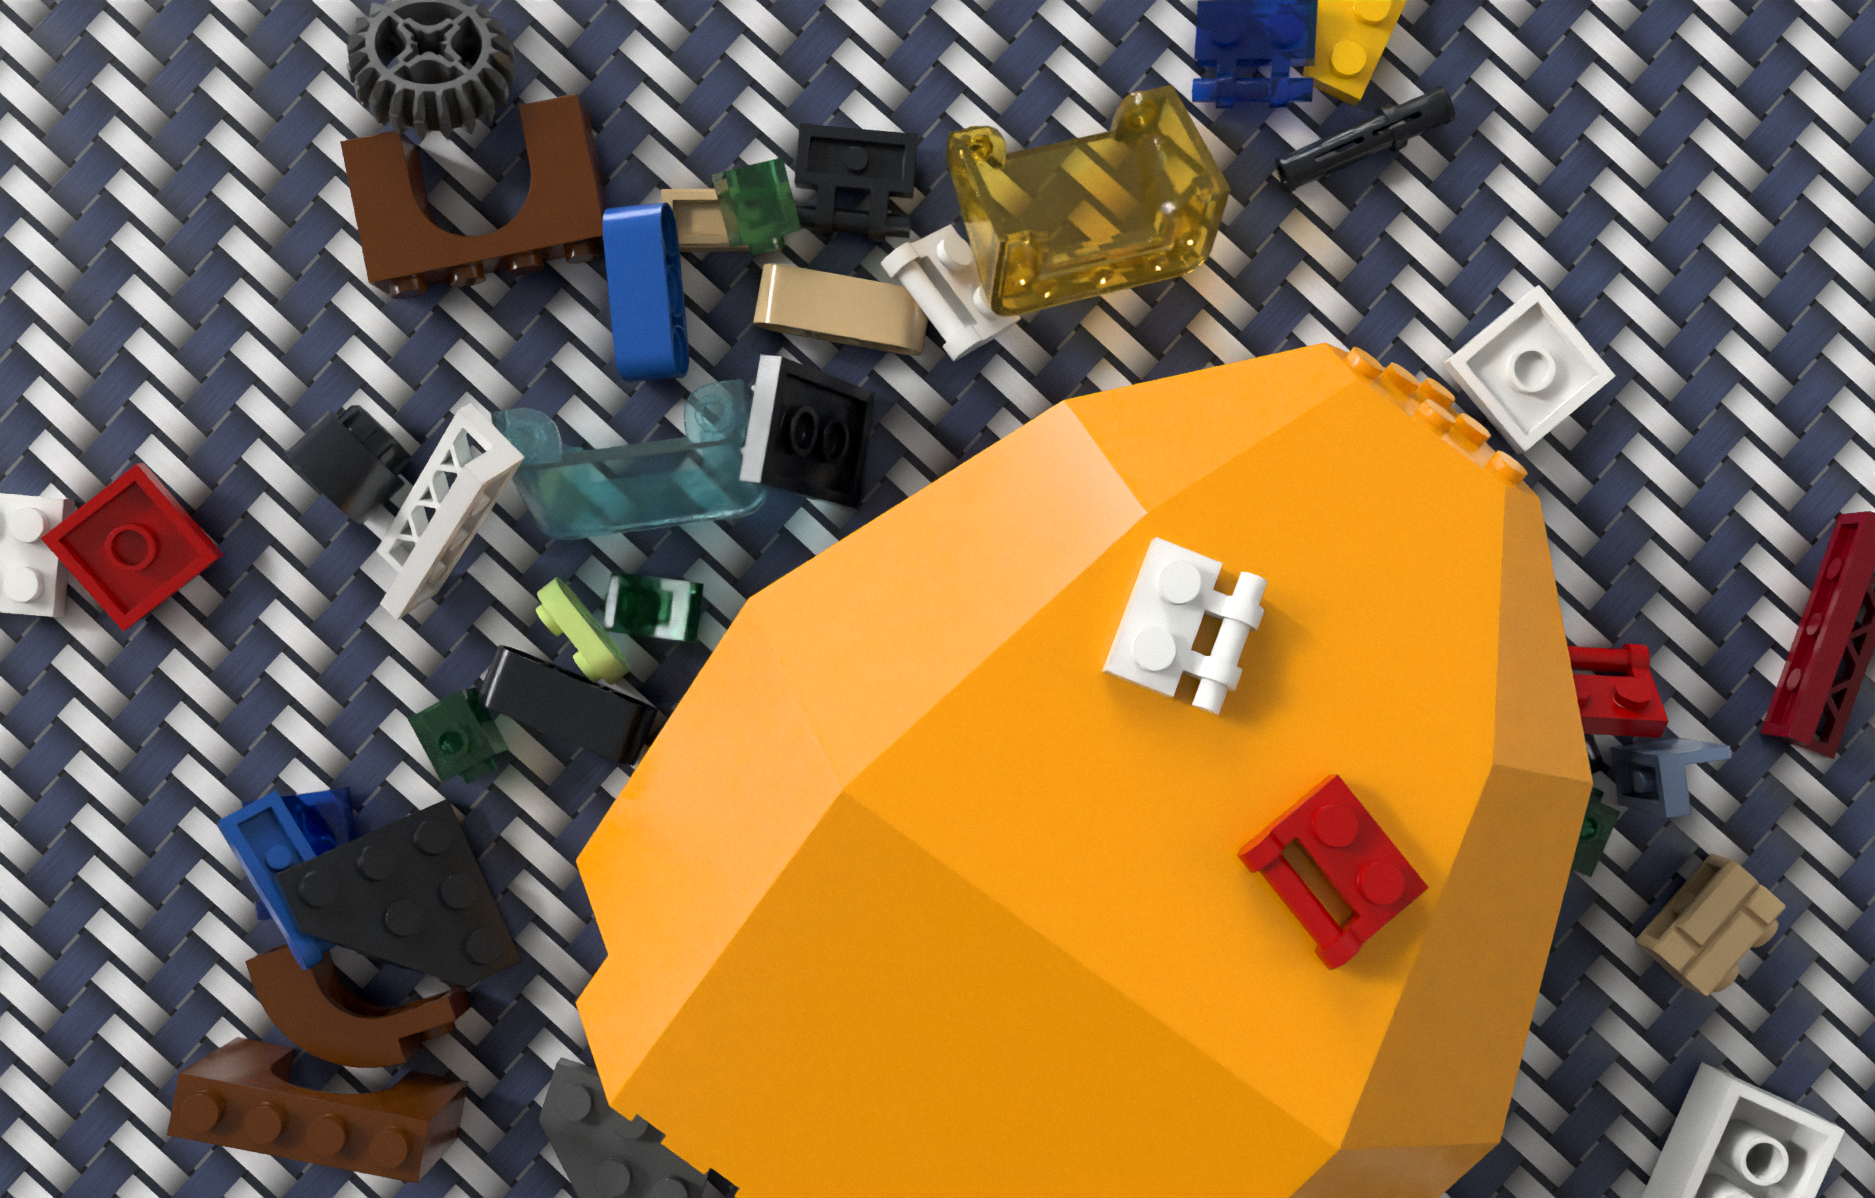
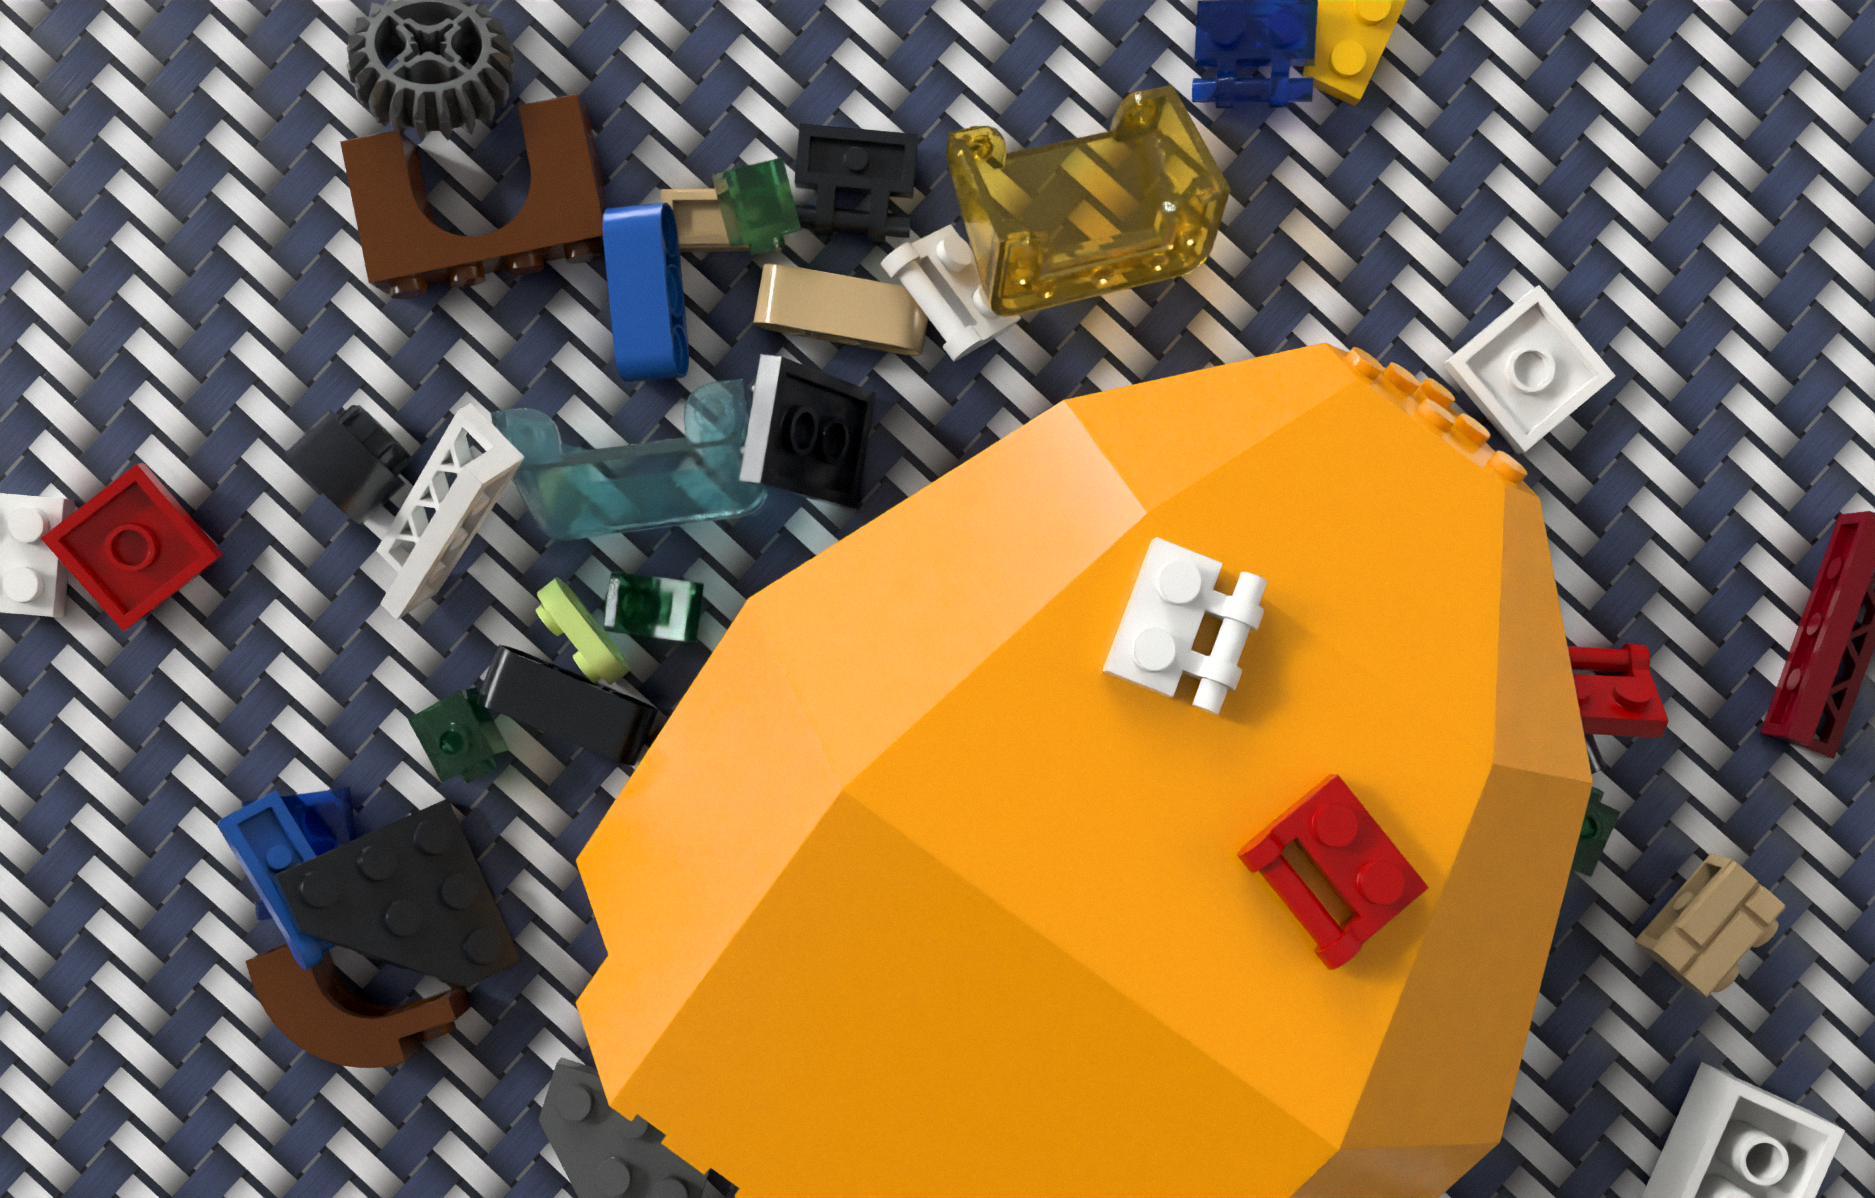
(246, 1103): reddish brown arch -> none
(1426, 113): black pin -> none
(1654, 775): sand blue panel -> none

